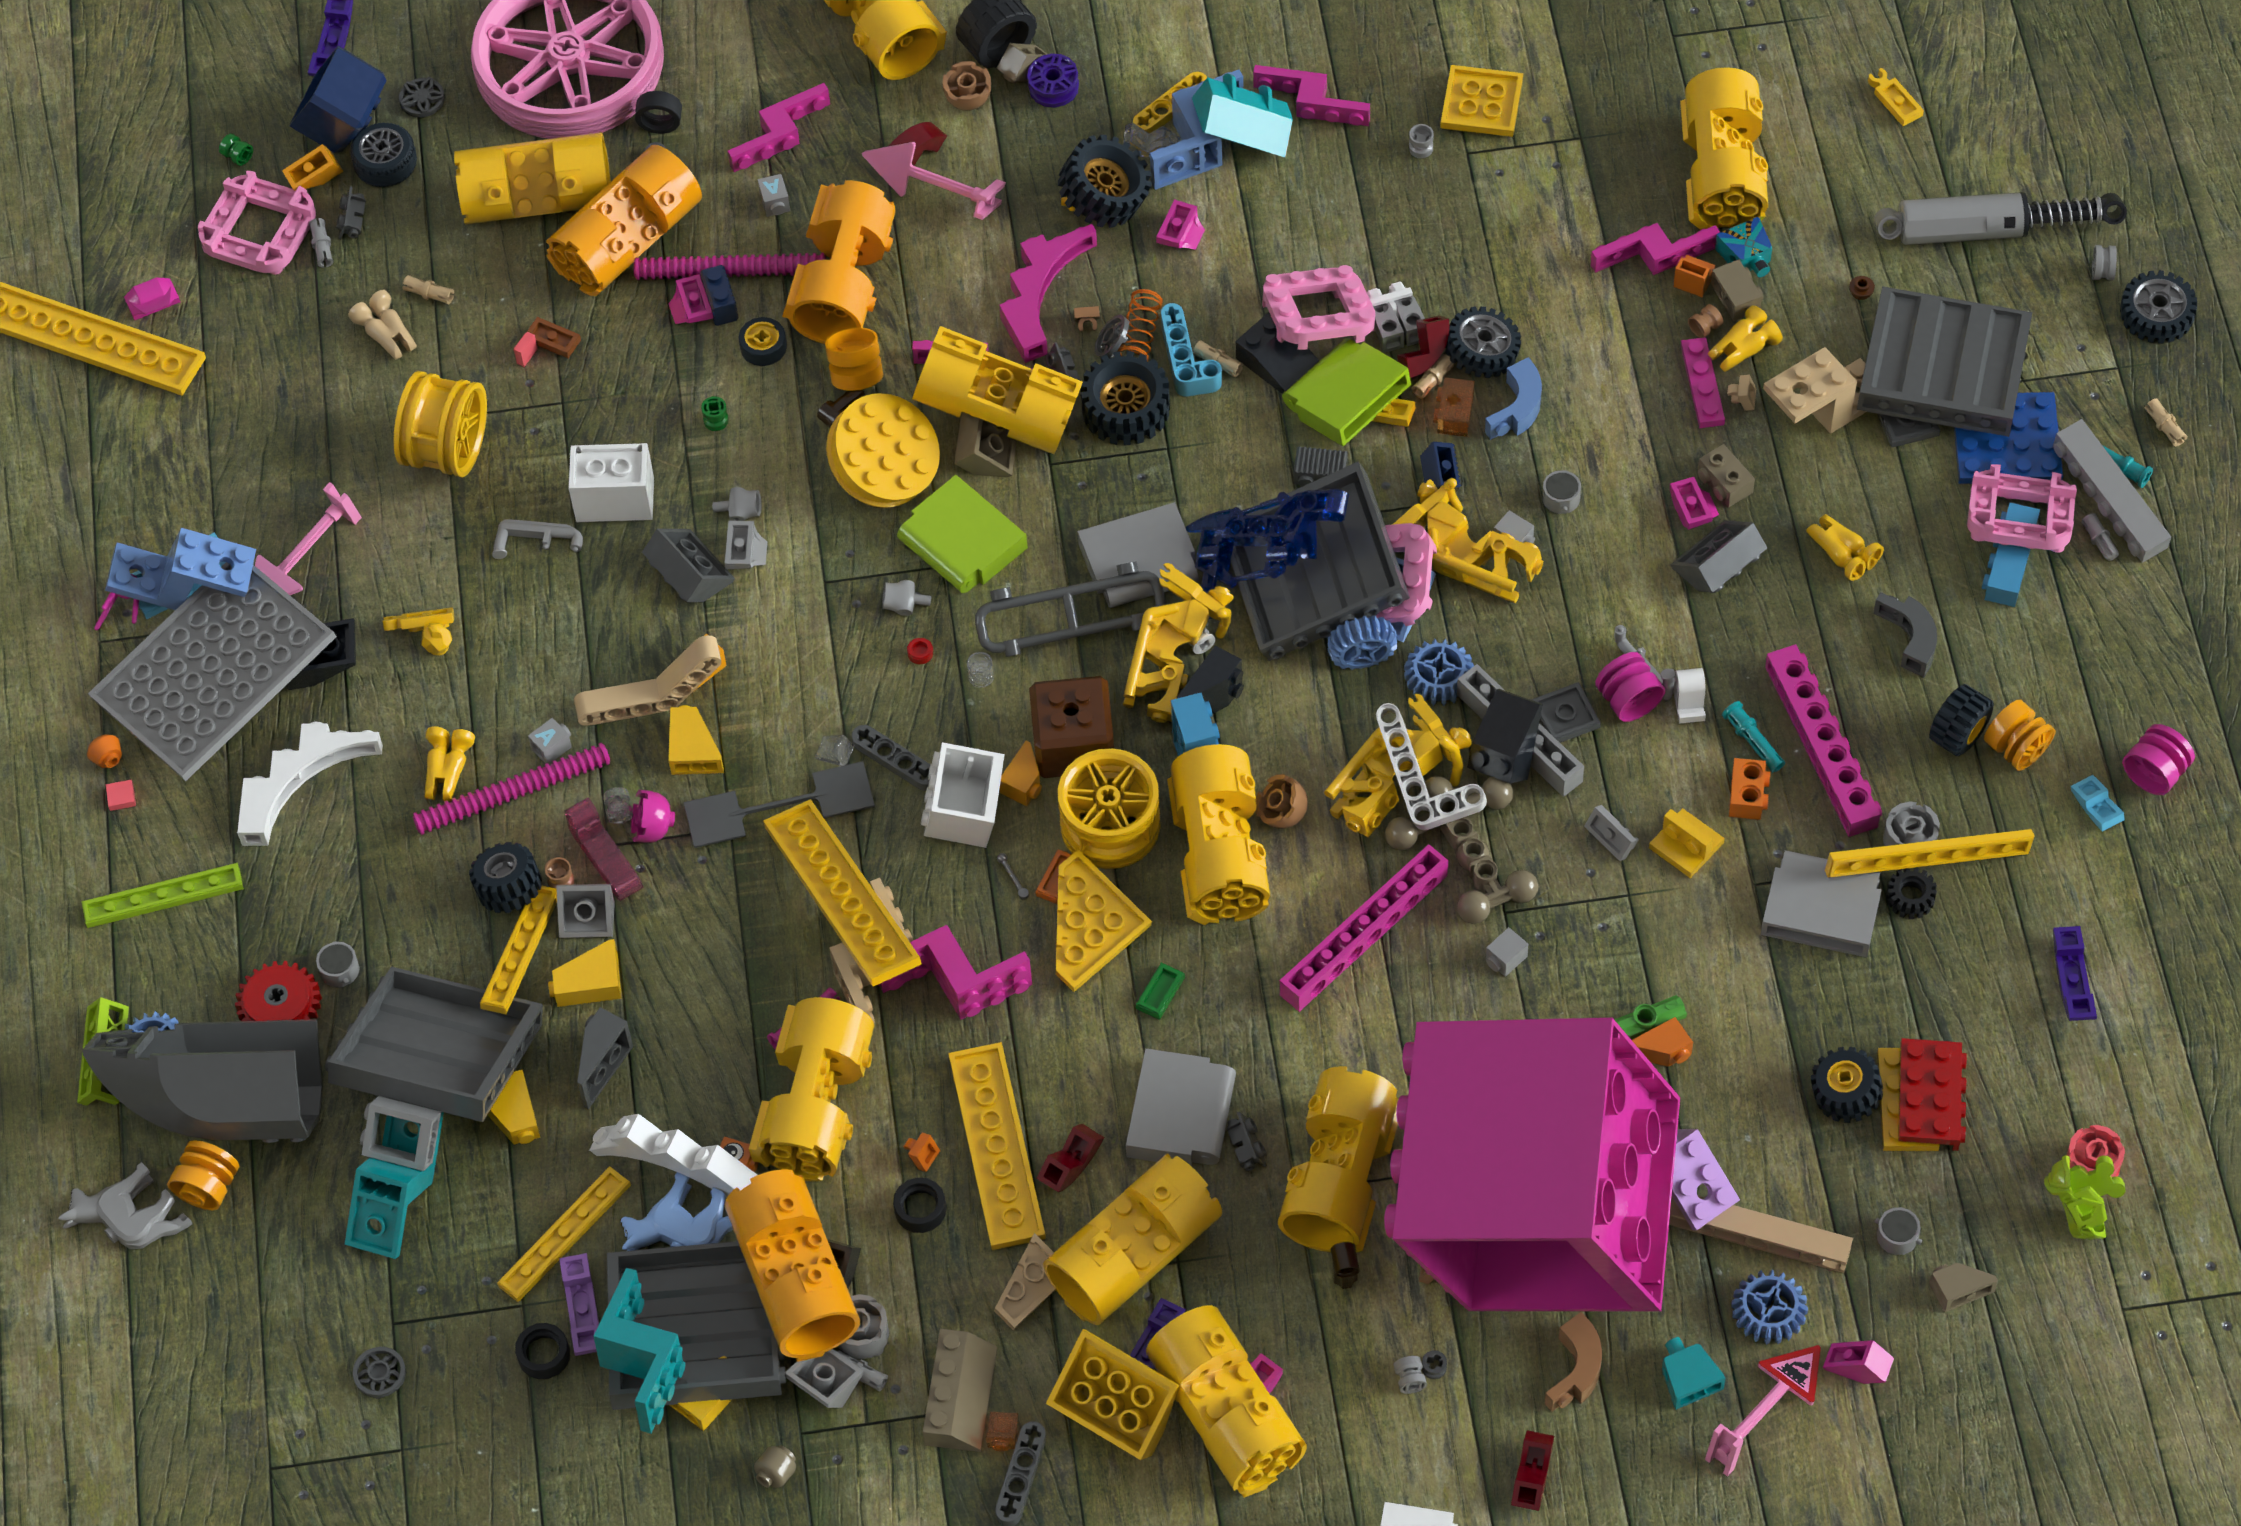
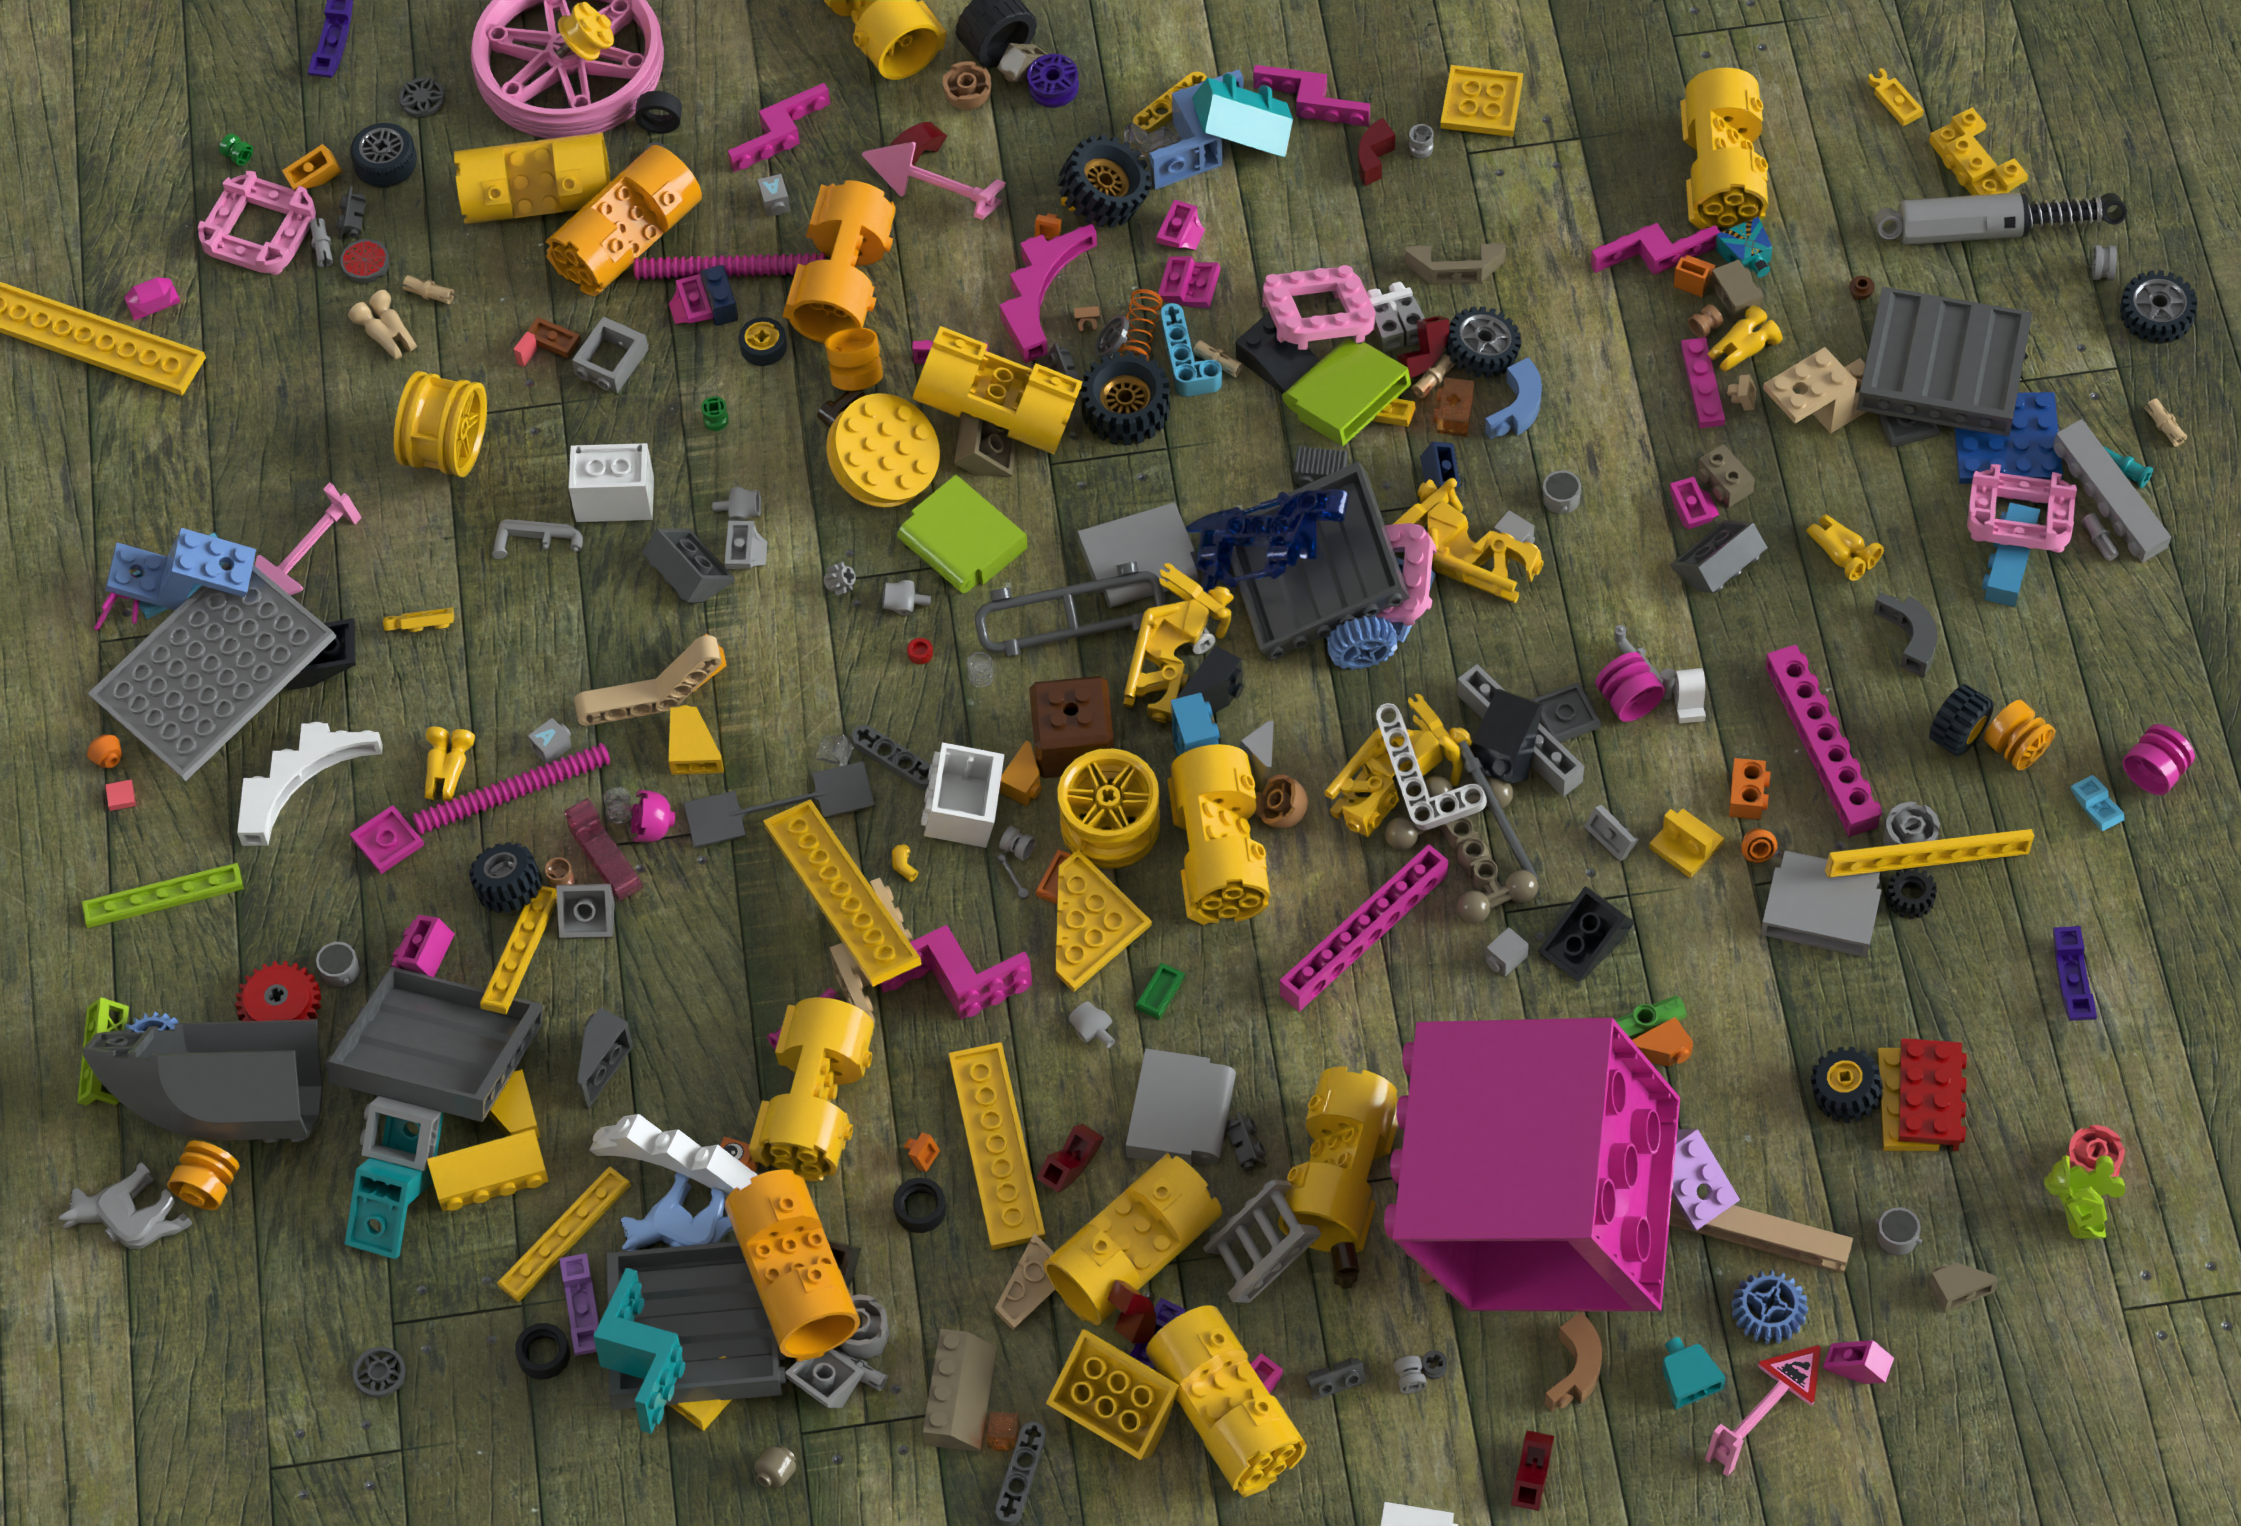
(339, 100): dark blue plate -> none
(364, 261): none -> tile
(386, 839): none -> dark pink plate
(423, 946): none -> dark pink brick
(436, 638): yellow rock -> none
(488, 1170): none -> yellow slope
(584, 32): none -> yellow wheel
(588, 977): yellow slope -> none
(619, 335): none -> light grey window
(839, 578): none -> light grey gear
(900, 864): none -> yellow arm
(1018, 843): none -> light grey wheel
(1048, 226): none -> orange tile
(1091, 1023): none -> light grey piece
(1137, 1313): none -> dark red brick
(1189, 282): none -> dark pink slope
(1259, 749): none -> light grey slope
(1282, 1252): none -> light grey fence
(1344, 1376): none -> dark grey hinge
(1375, 142): none -> dark red brick
(1425, 665): medium blue gear -> none
(1455, 272): none -> dark tan slope
(1474, 767): none -> dark grey bar
(1586, 934): none -> black slope
(1747, 728): teal pin -> none
(1758, 845): none -> orange cone
(1970, 161): none -> yellow bracket

